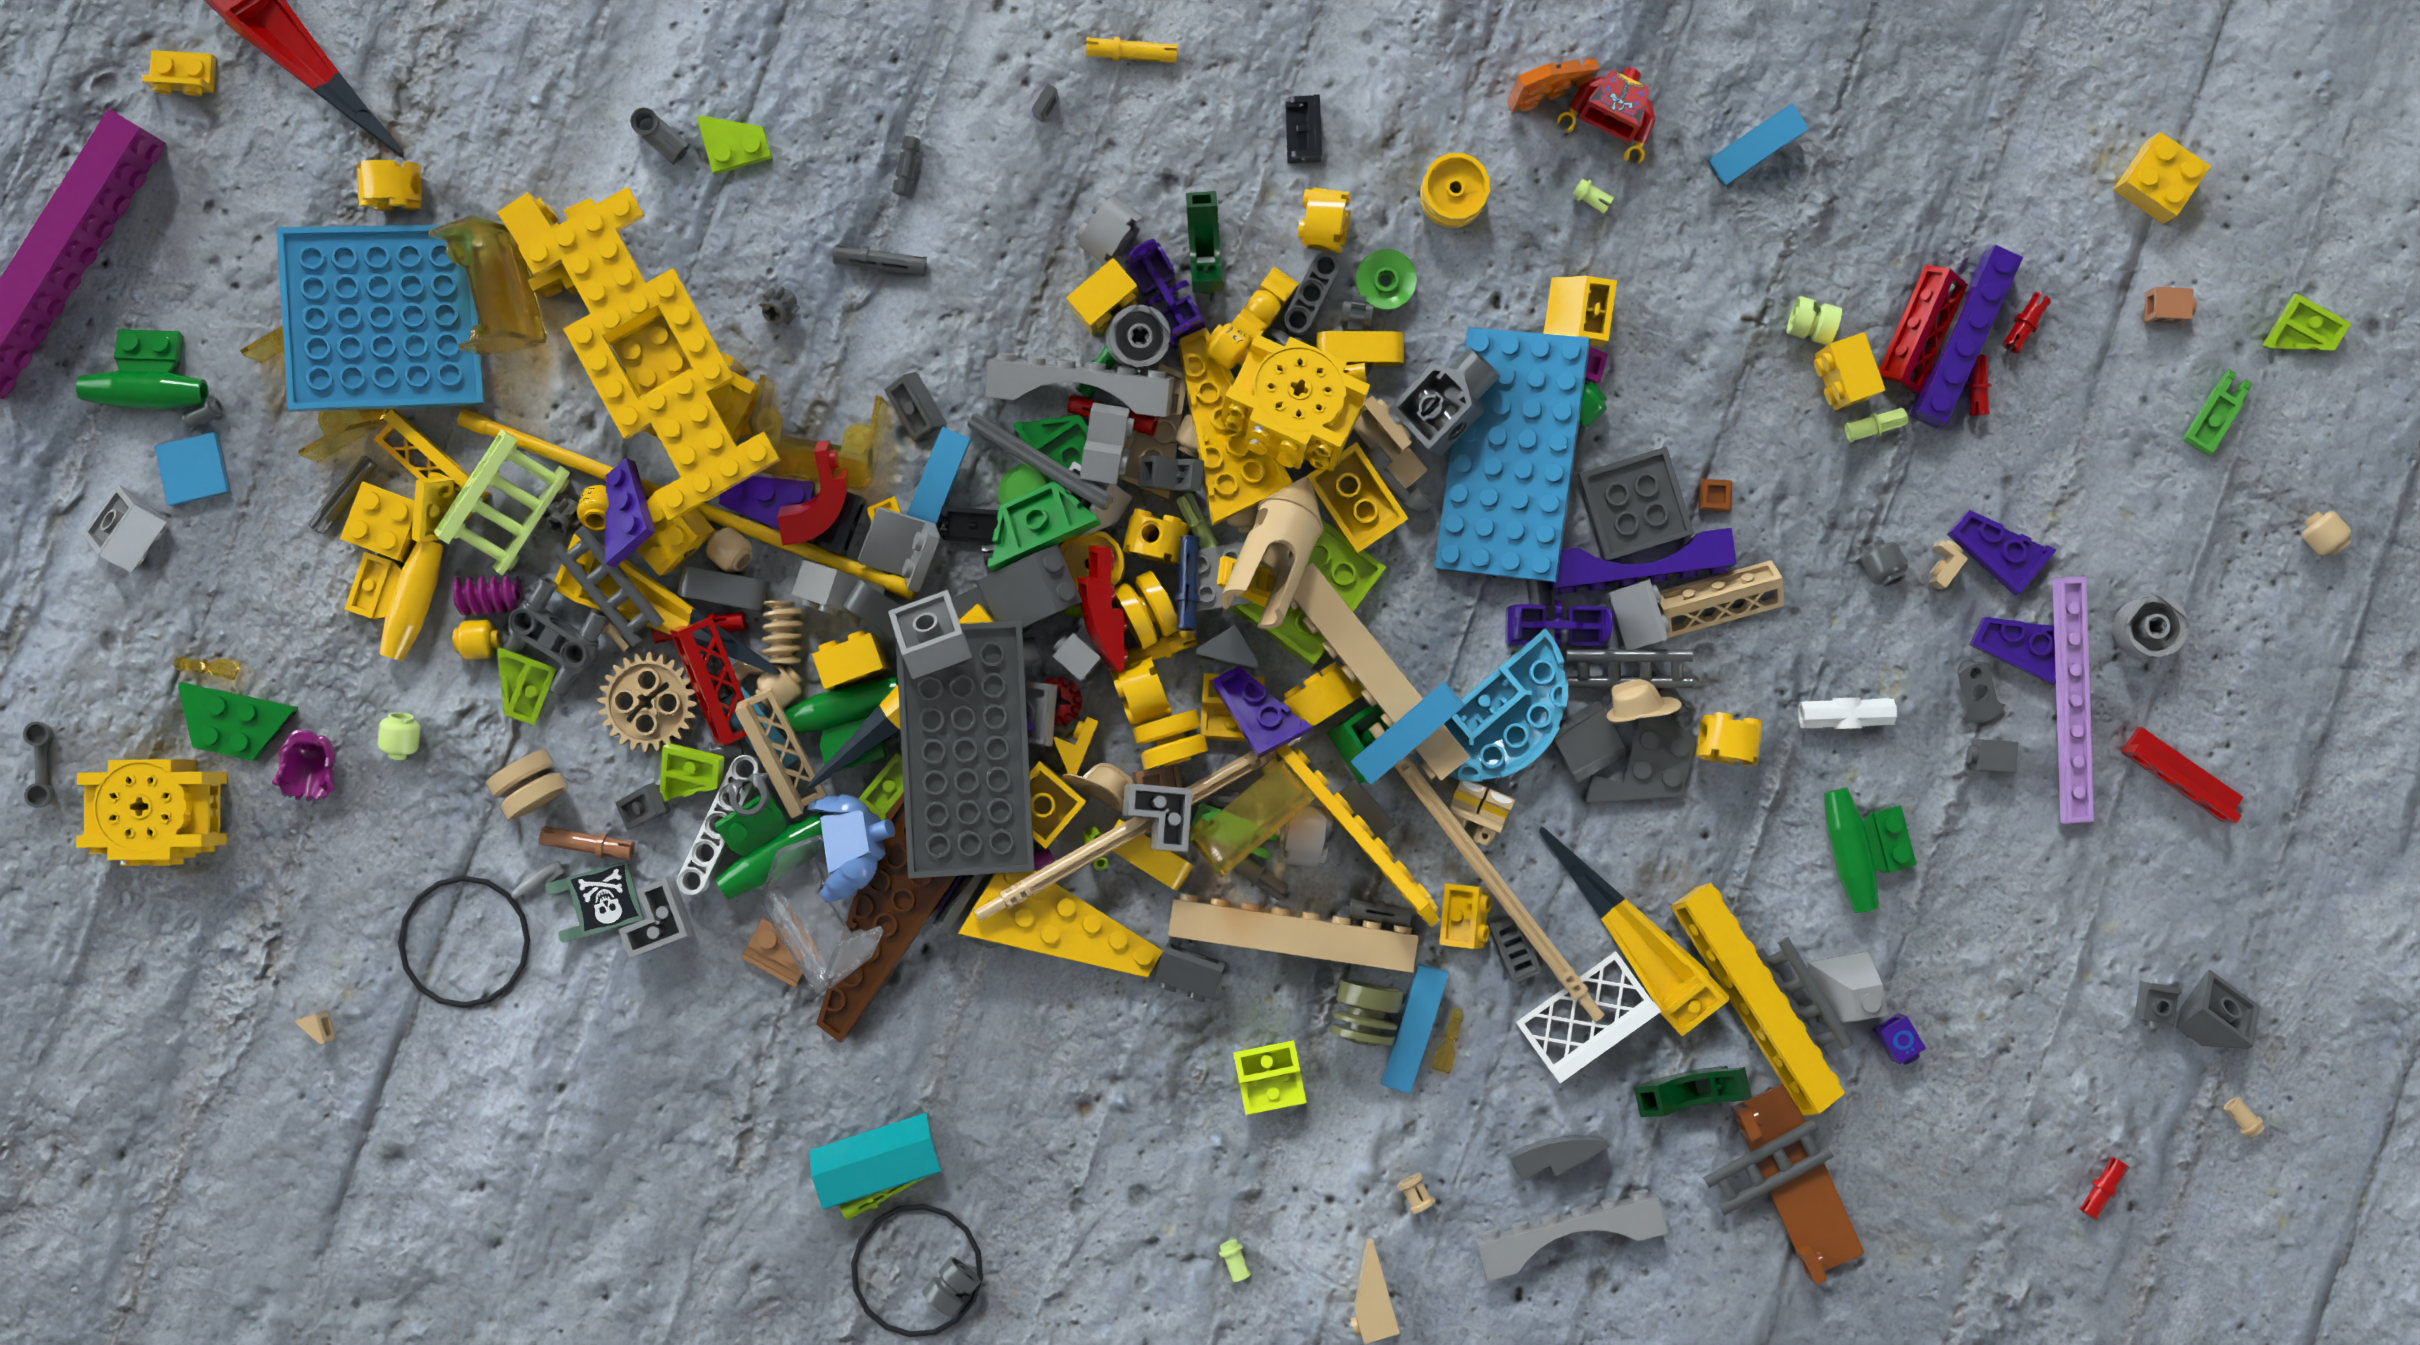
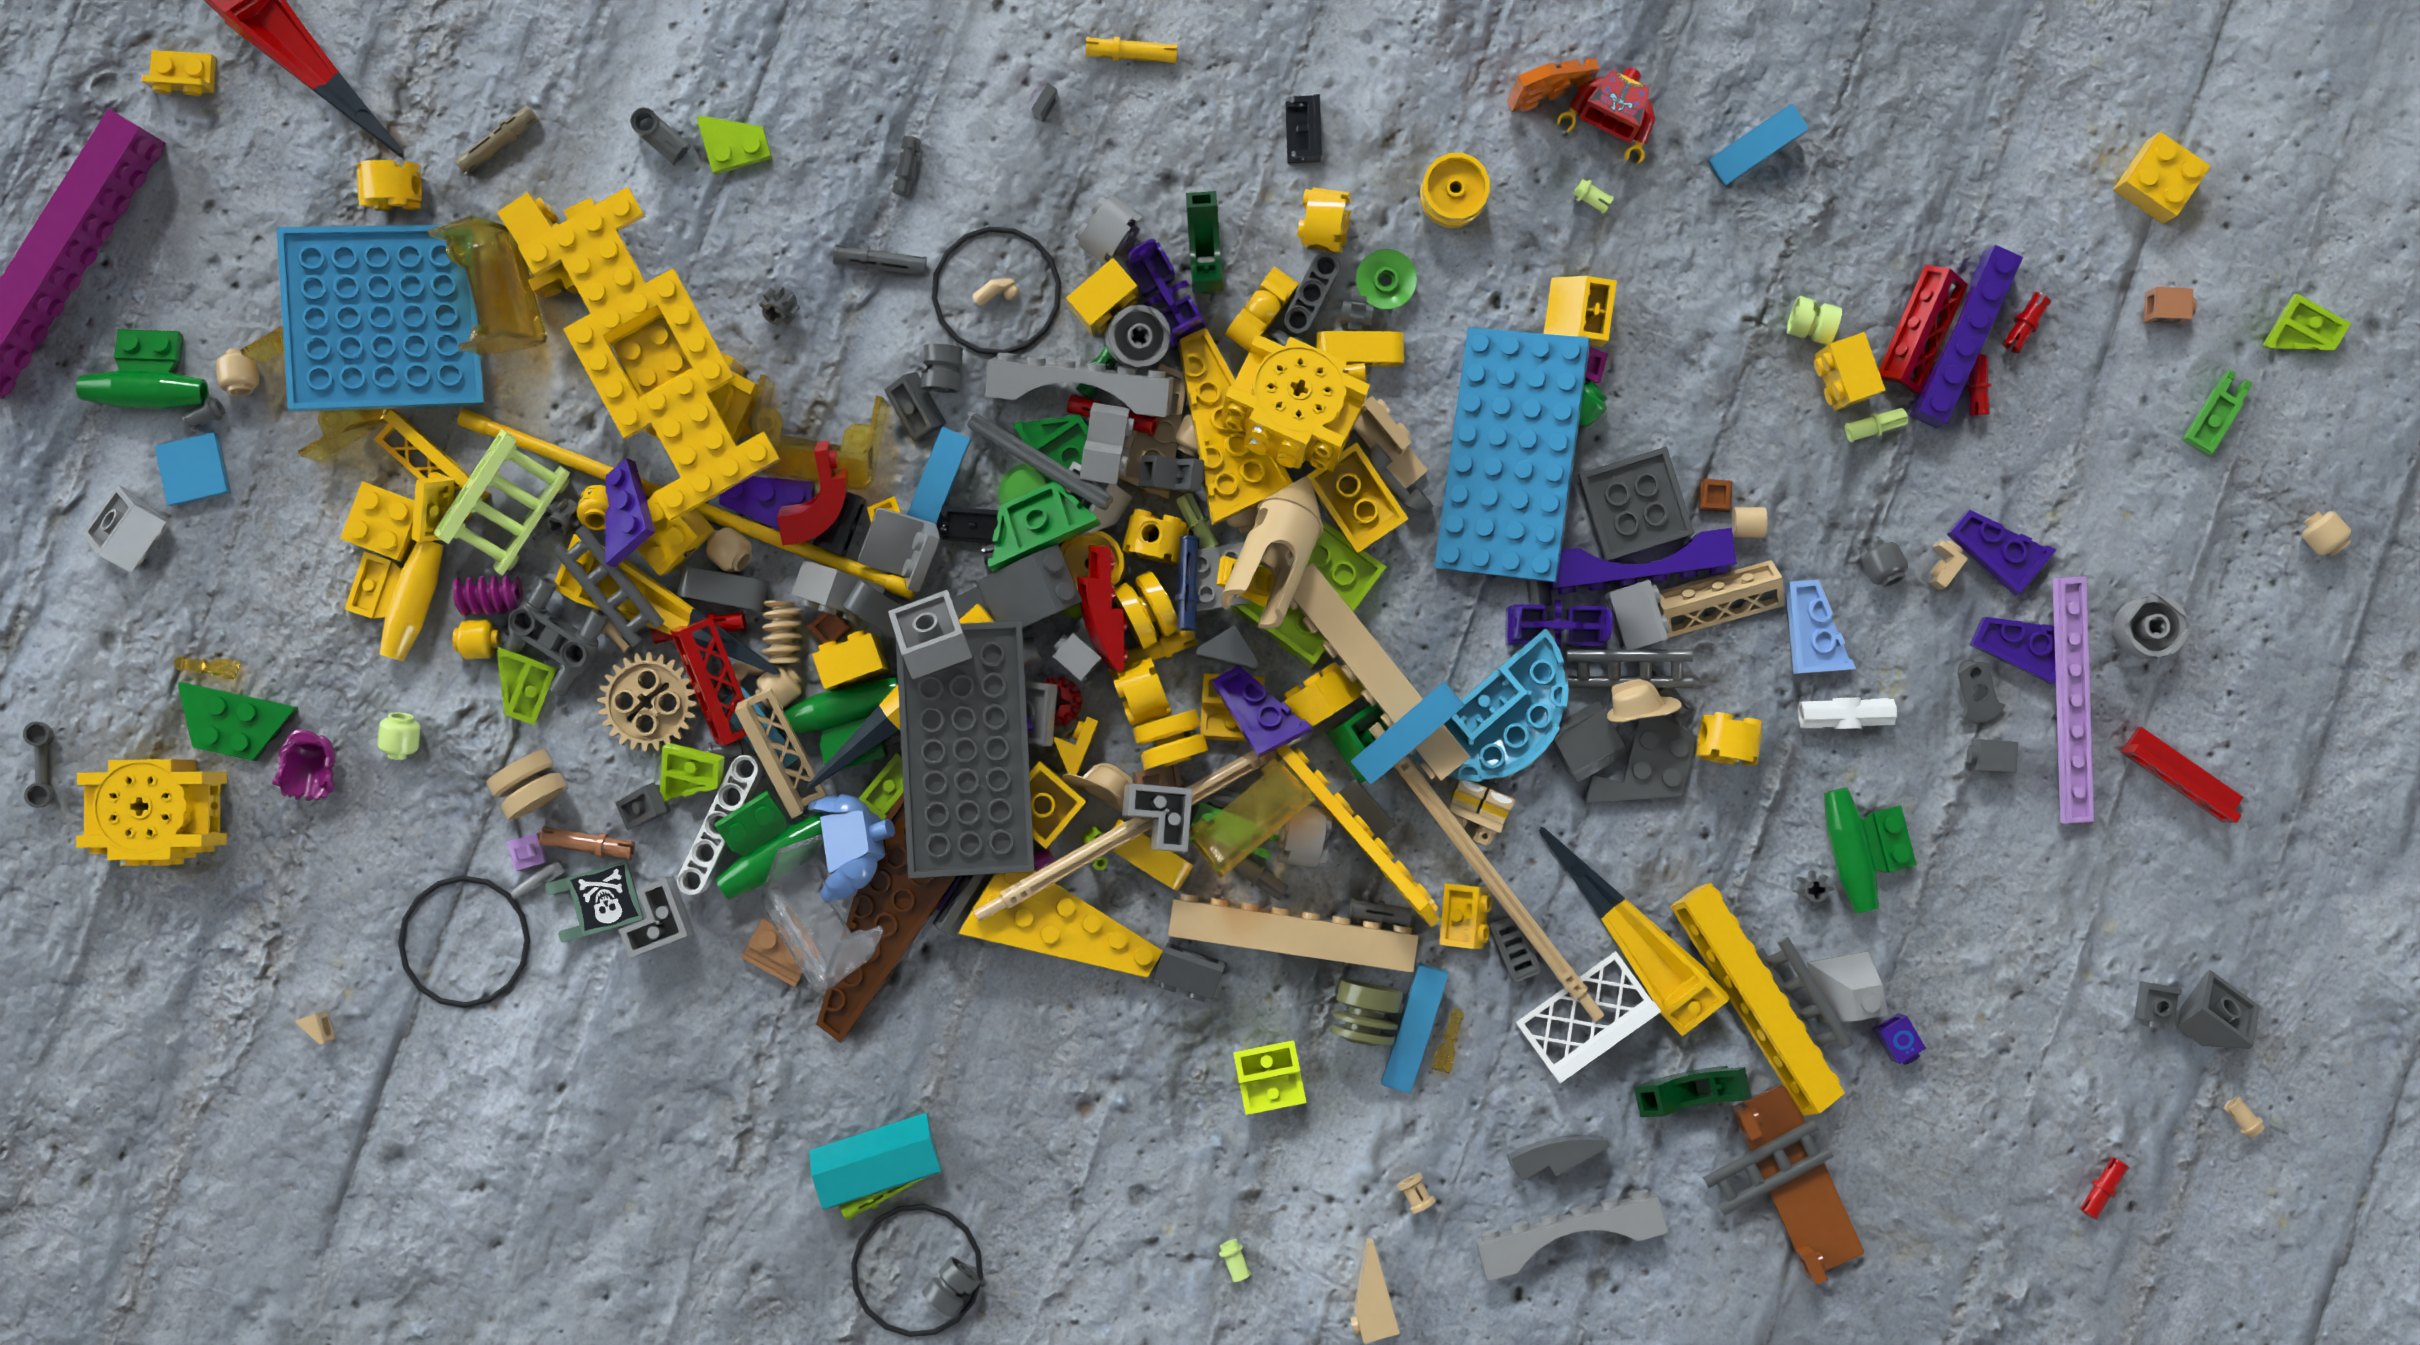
(237, 373): none -> tan head
(342, 494): dark grey axle -> none
(497, 139): none -> dark tan pin
(526, 852): none -> lavender tile
(758, 781): dark grey piece -> none
(828, 627): none -> dark orange tile
(941, 368): none -> dark grey wheel
(995, 287): none -> tan arm
(998, 230): none -> black piece
(1228, 345): yellow head -> none
(1446, 400): dark grey brick -> none
(1749, 522): none -> tan brick
(1806, 883): none -> dark grey gear
(1813, 635): none -> light blue wing

